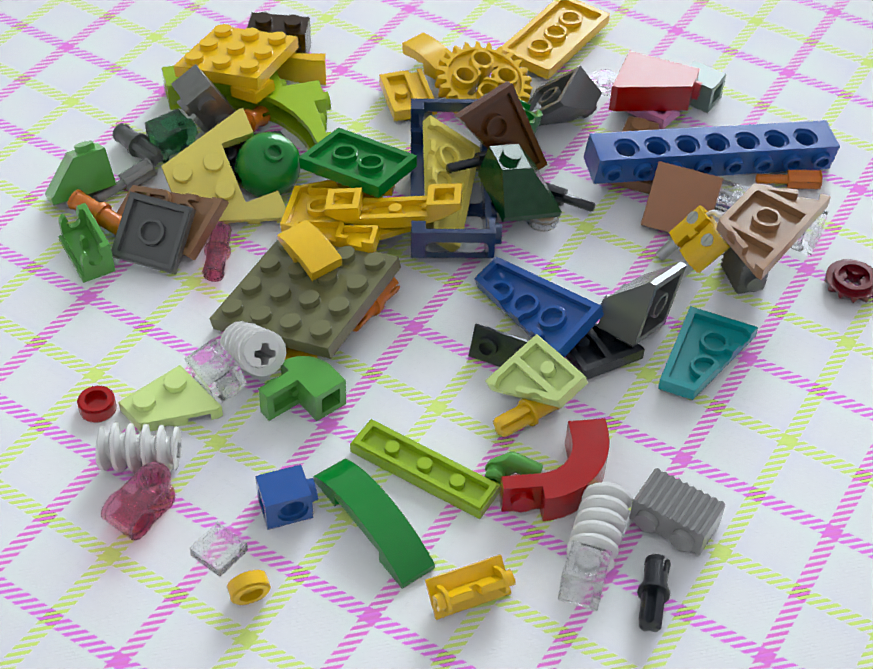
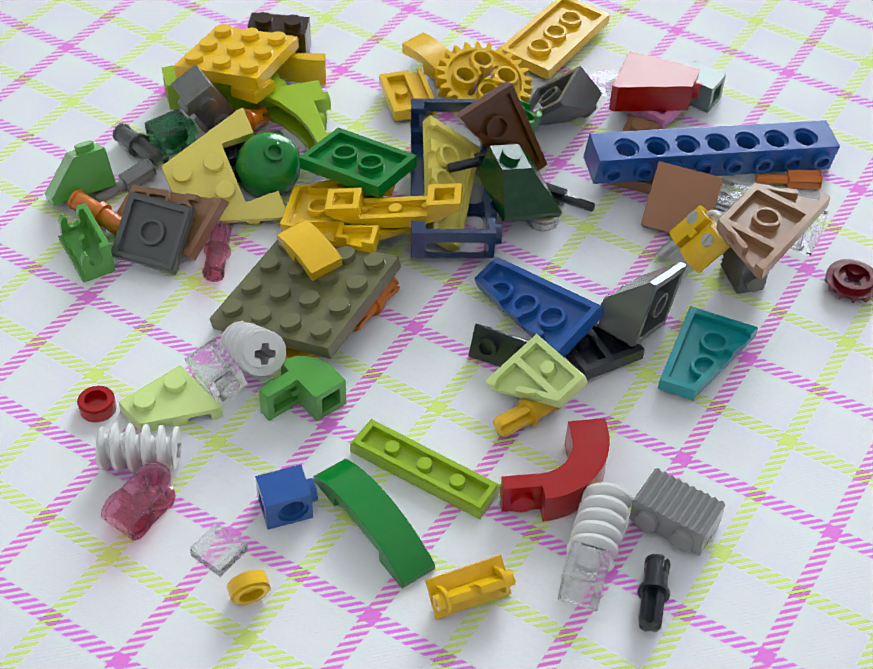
(509, 464): bright green arm -> none

